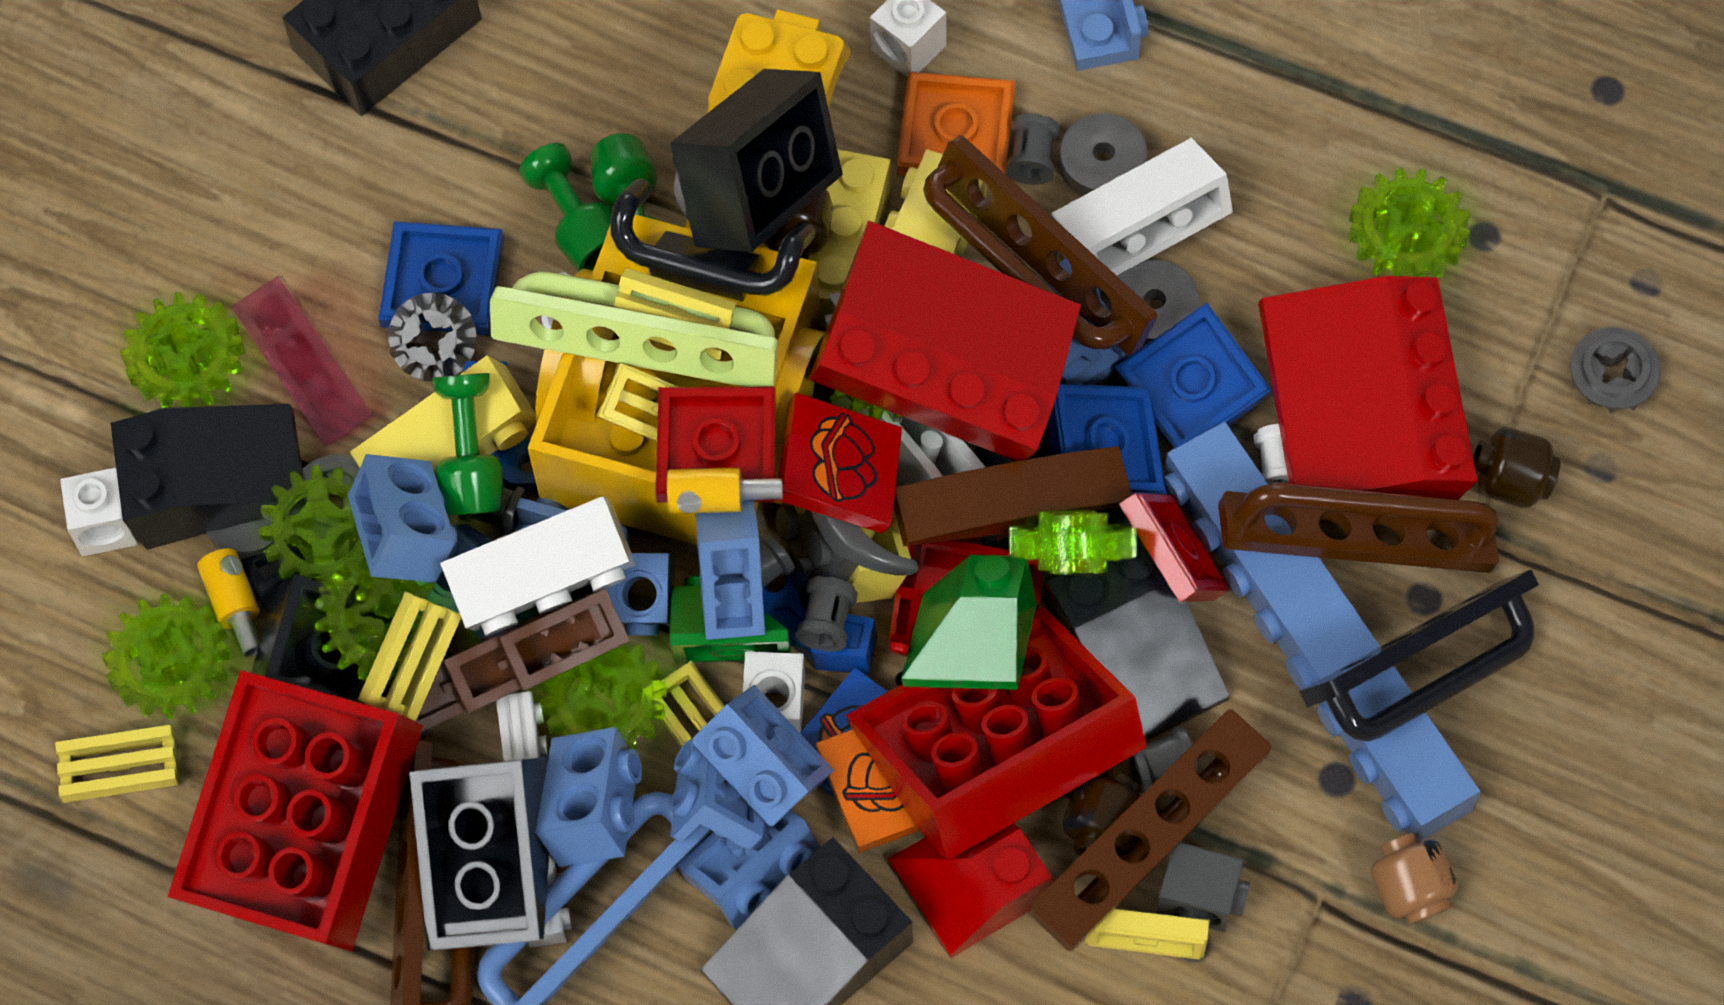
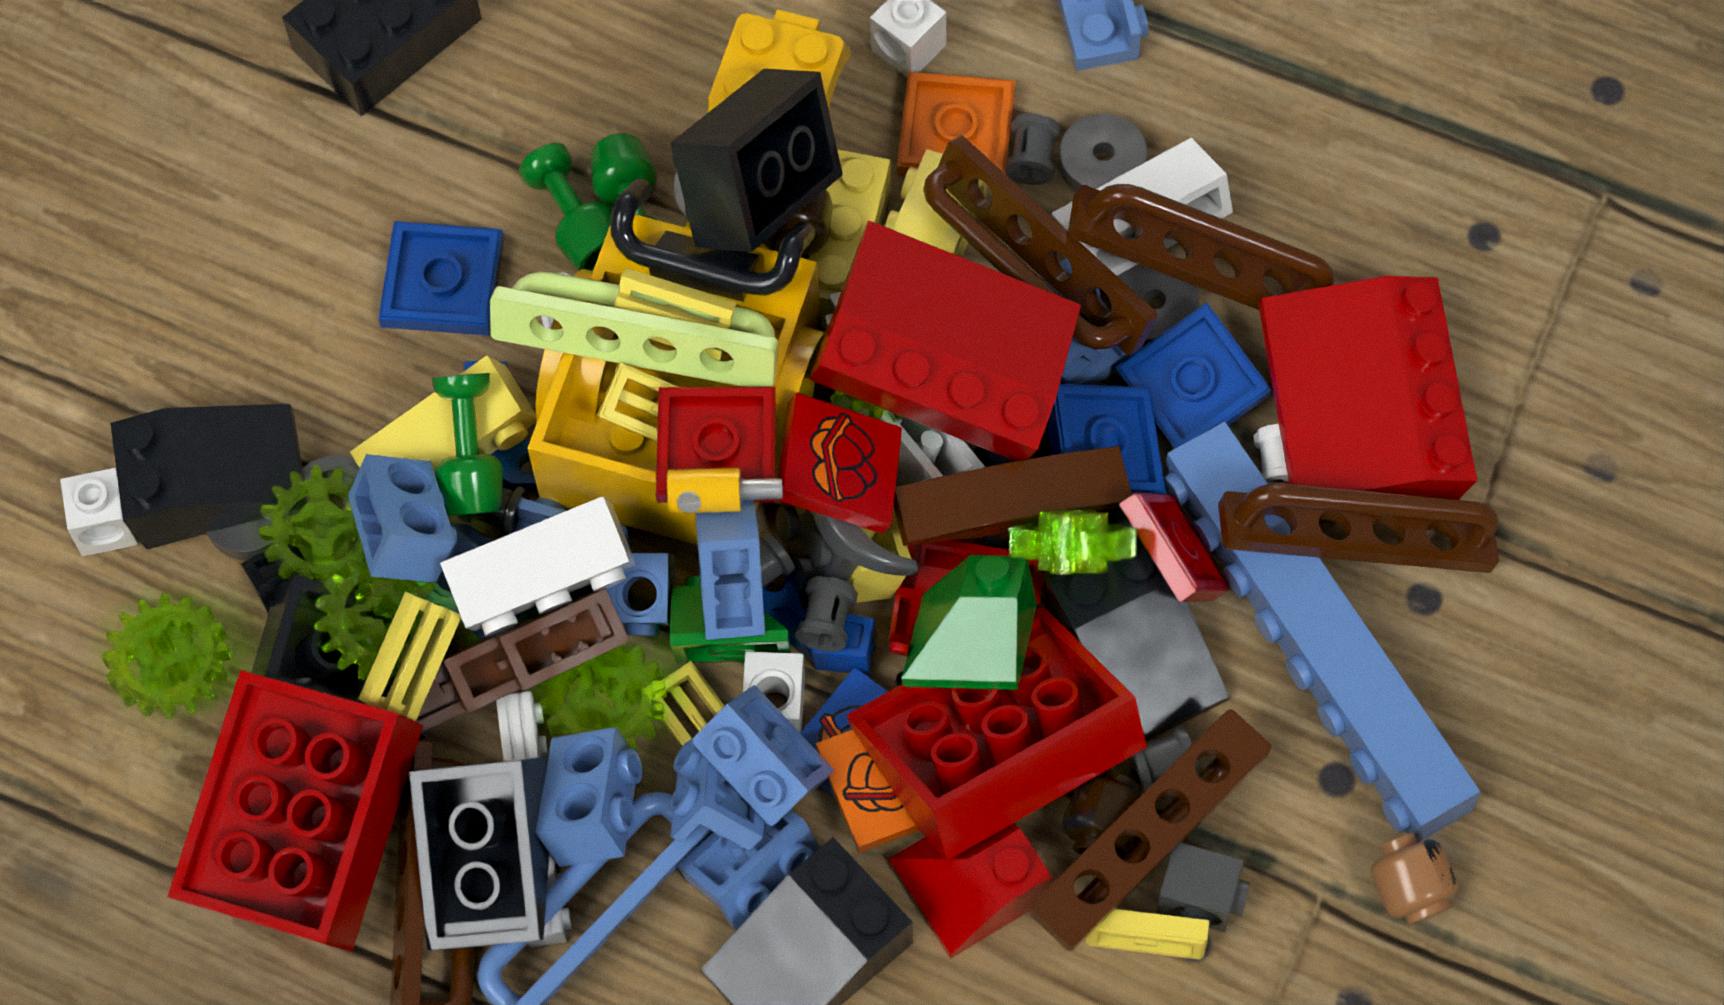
(113, 743): light yellow tile -> none
(205, 356): clear neon green gear -> none
(231, 596): yellow piece -> none
(302, 359): clear pink slope -> none
(443, 313): flat silver gear -> none
(1202, 239): none -> reddish brown piece
(1336, 685): black piece -> none
(1408, 222): clear neon green gear -> none
(1516, 467): dark brown head -> none
(1608, 347): flat silver gear -> none

